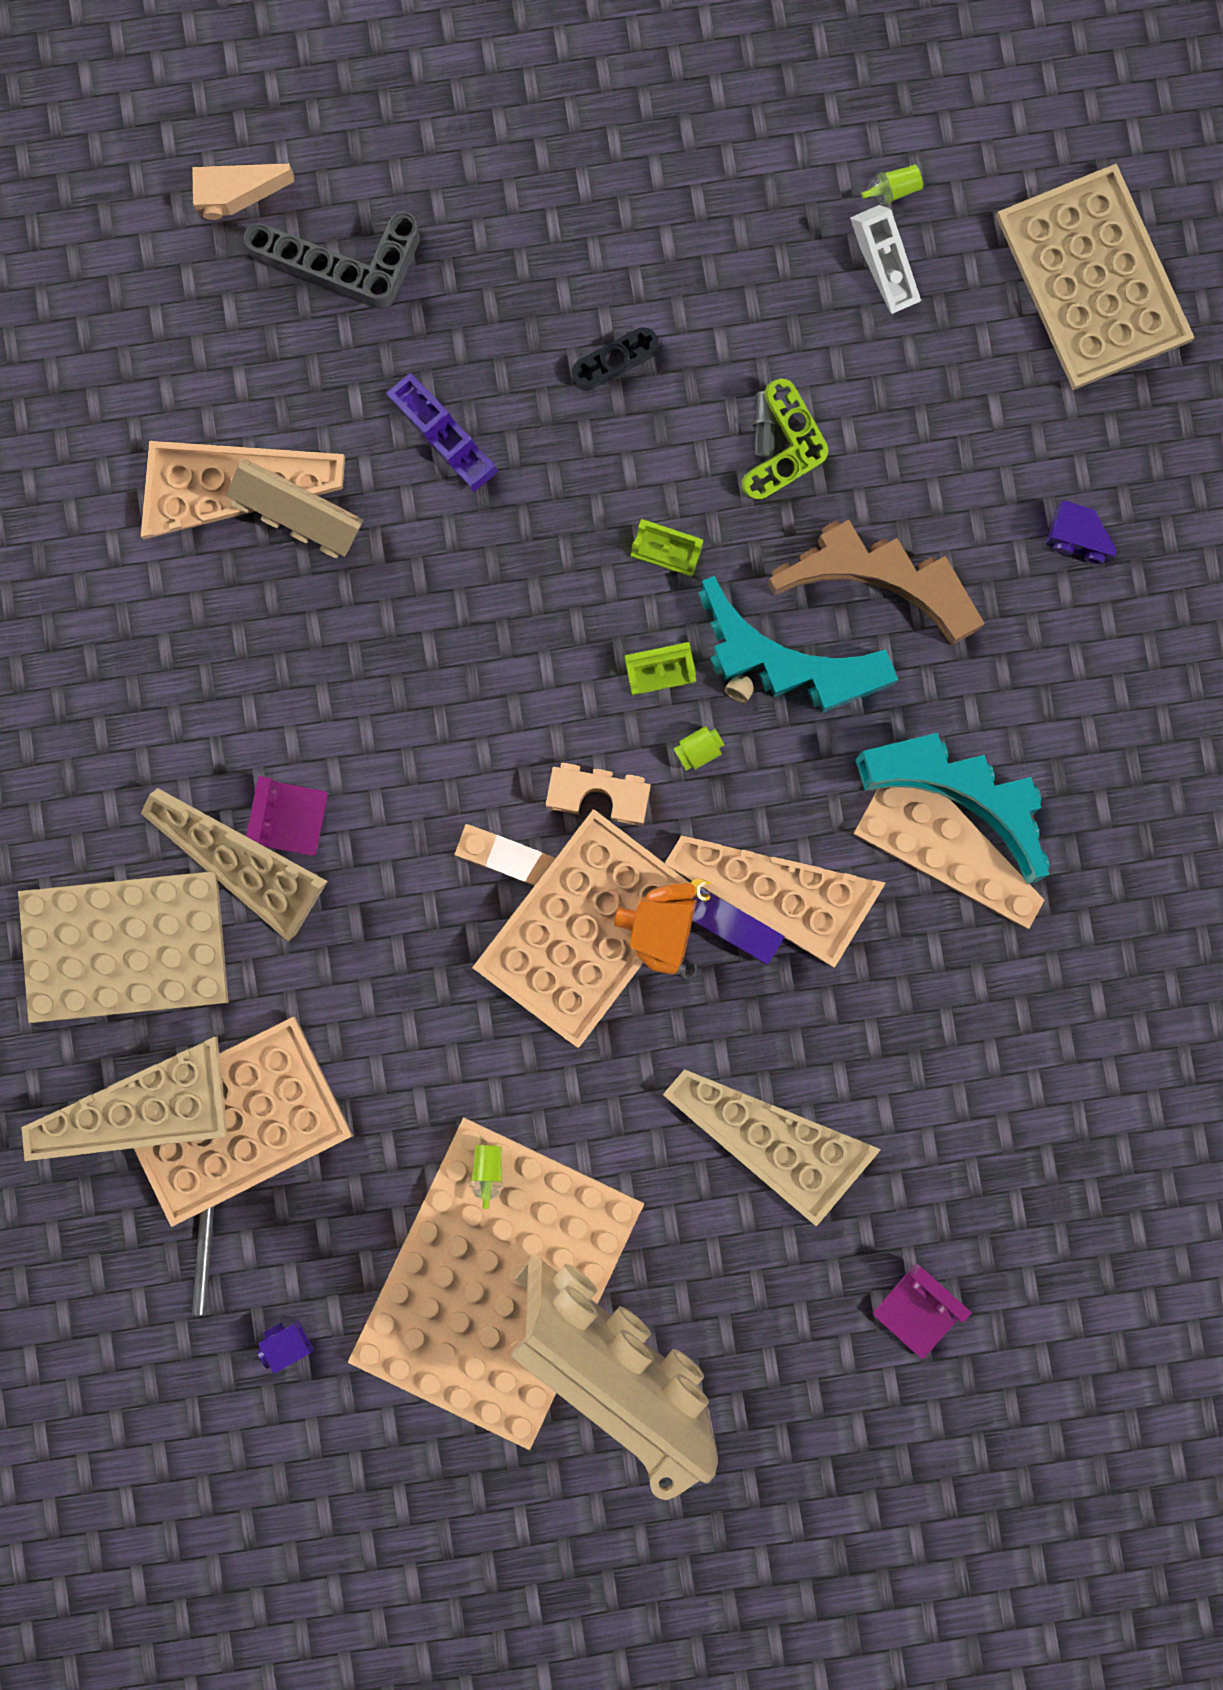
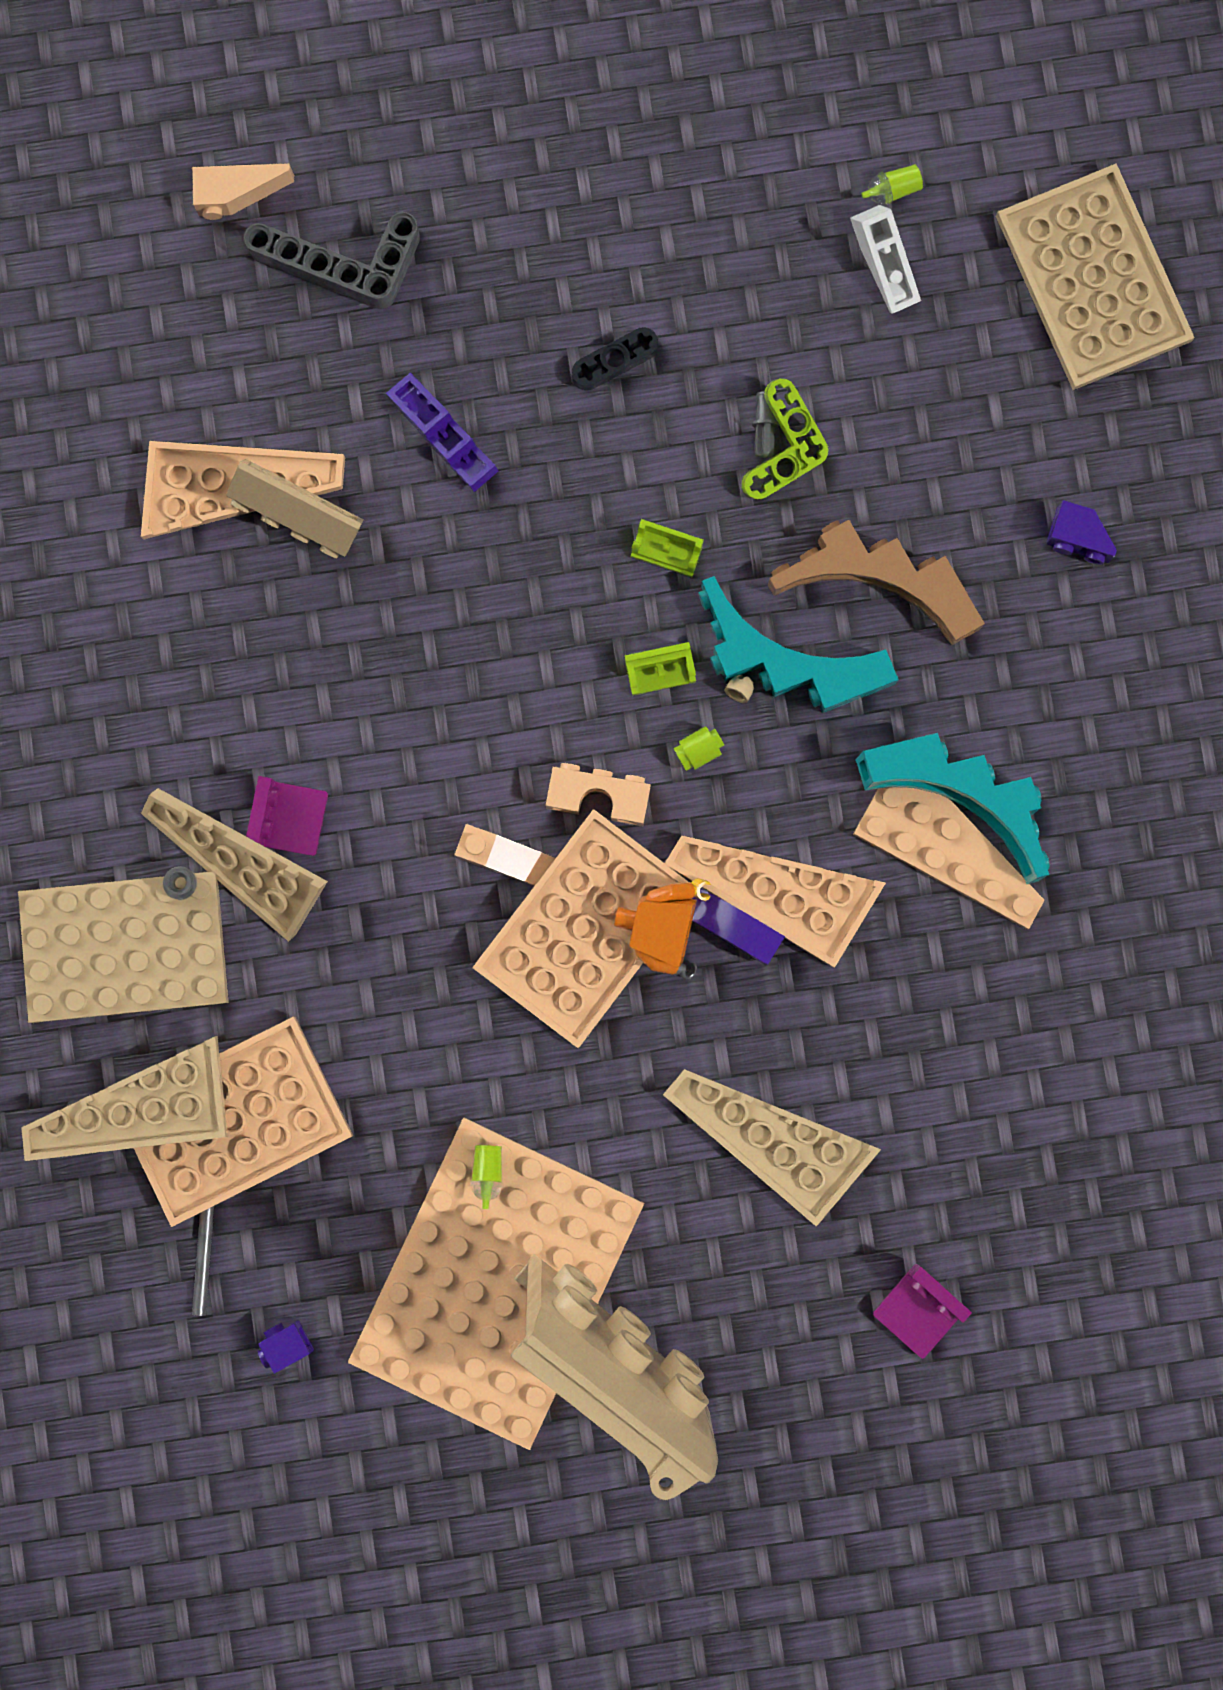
(169, 883): none -> flat silver plate

